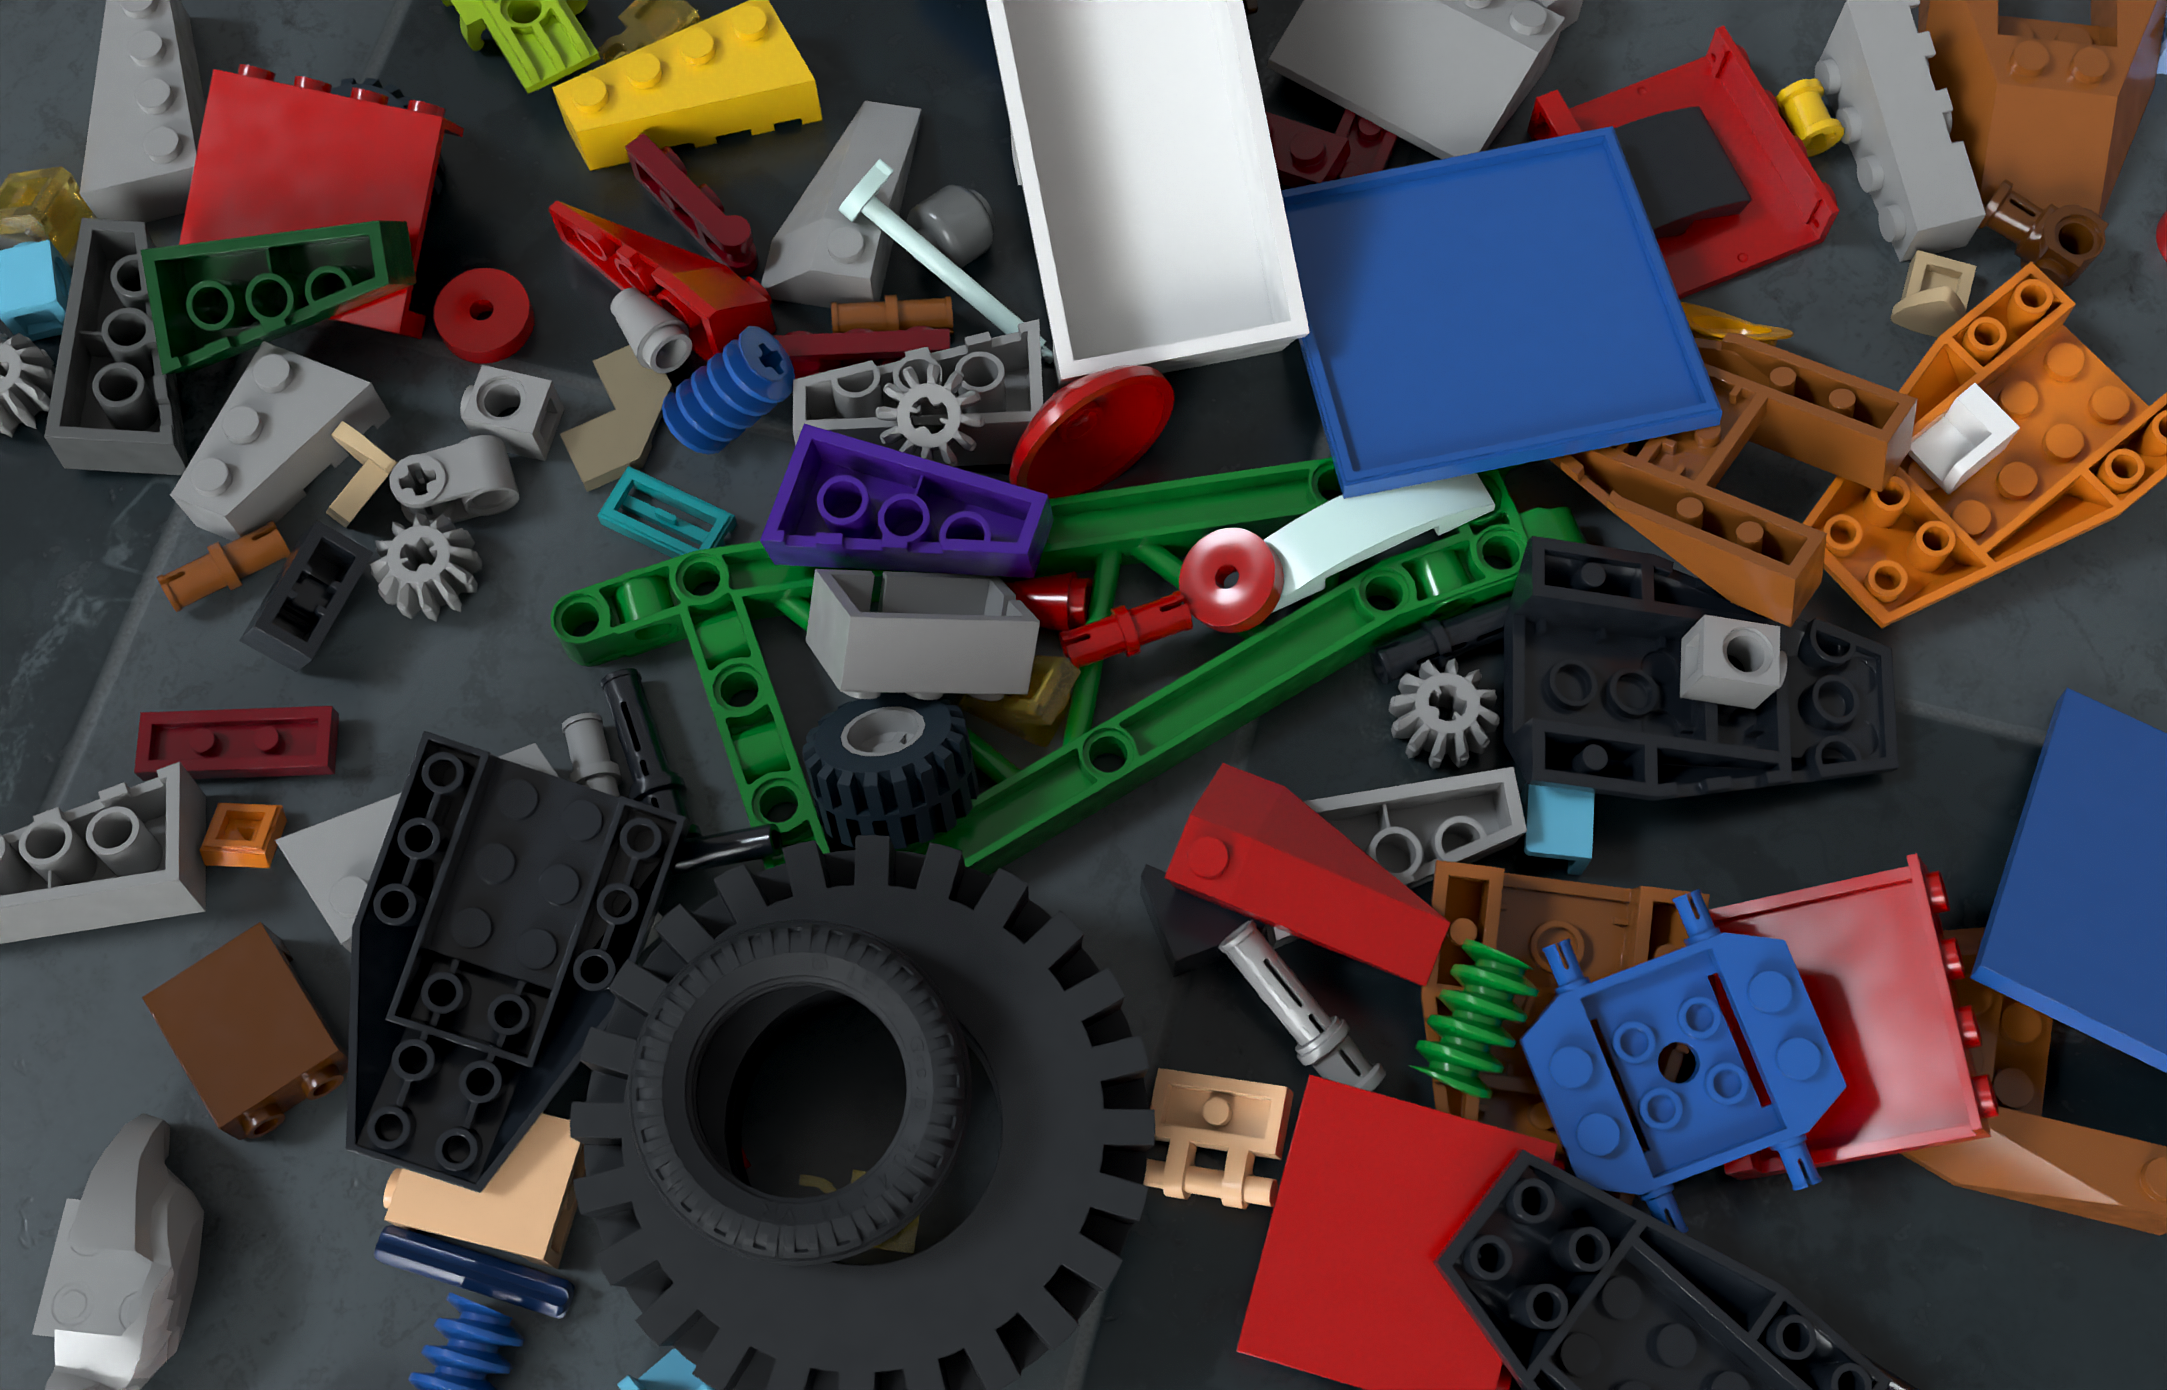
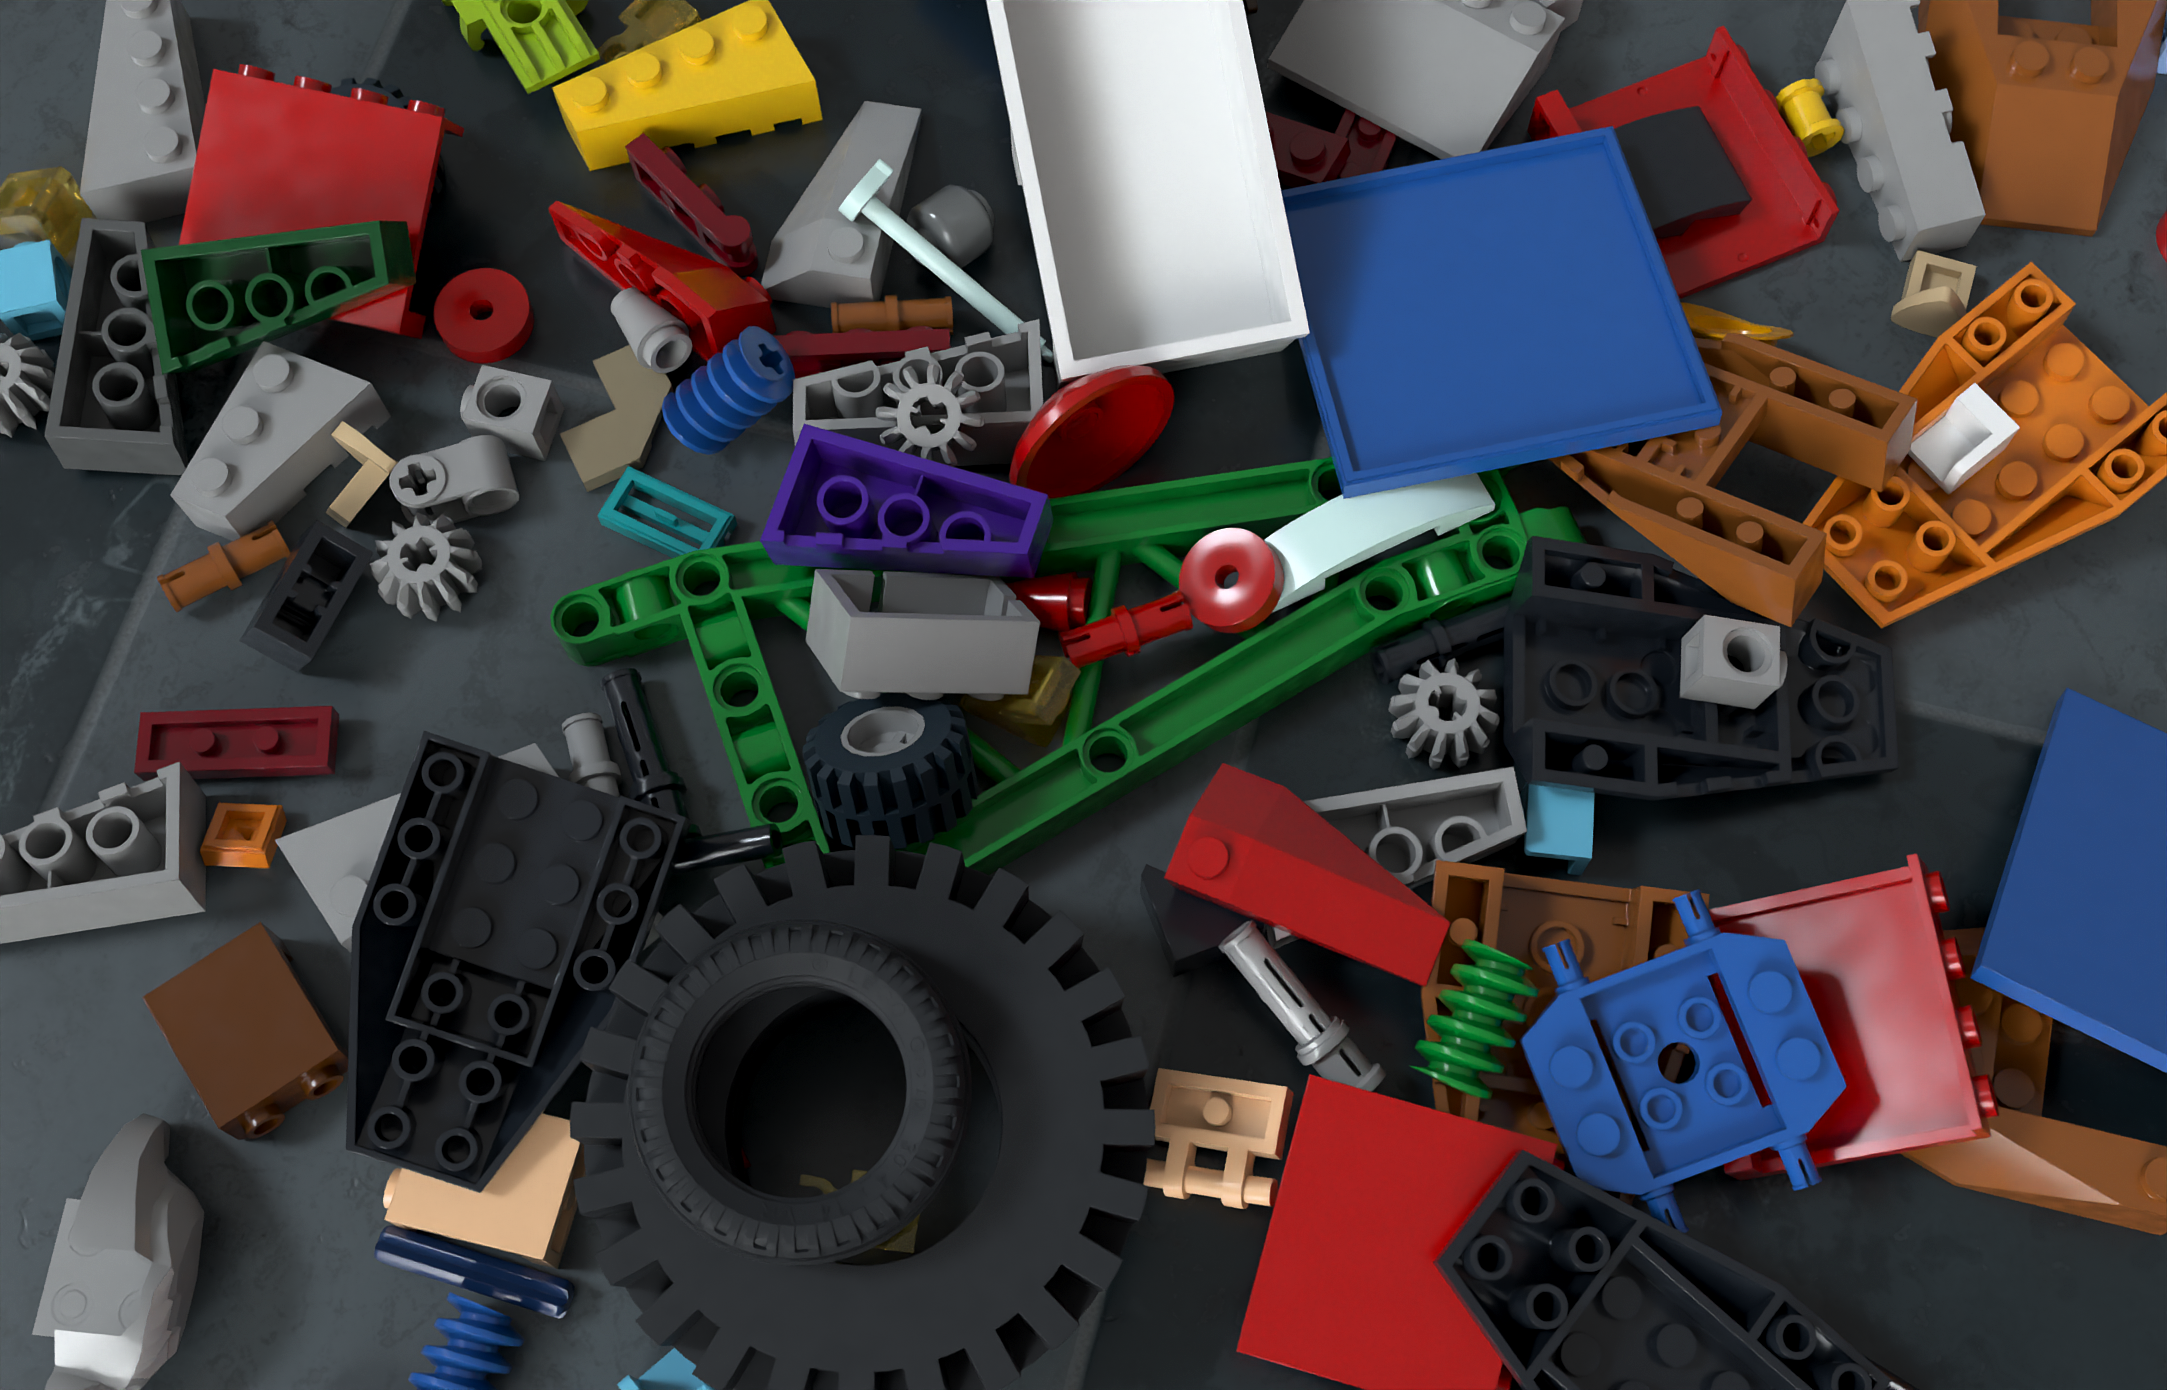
(2046, 232): reddish brown connector -> none

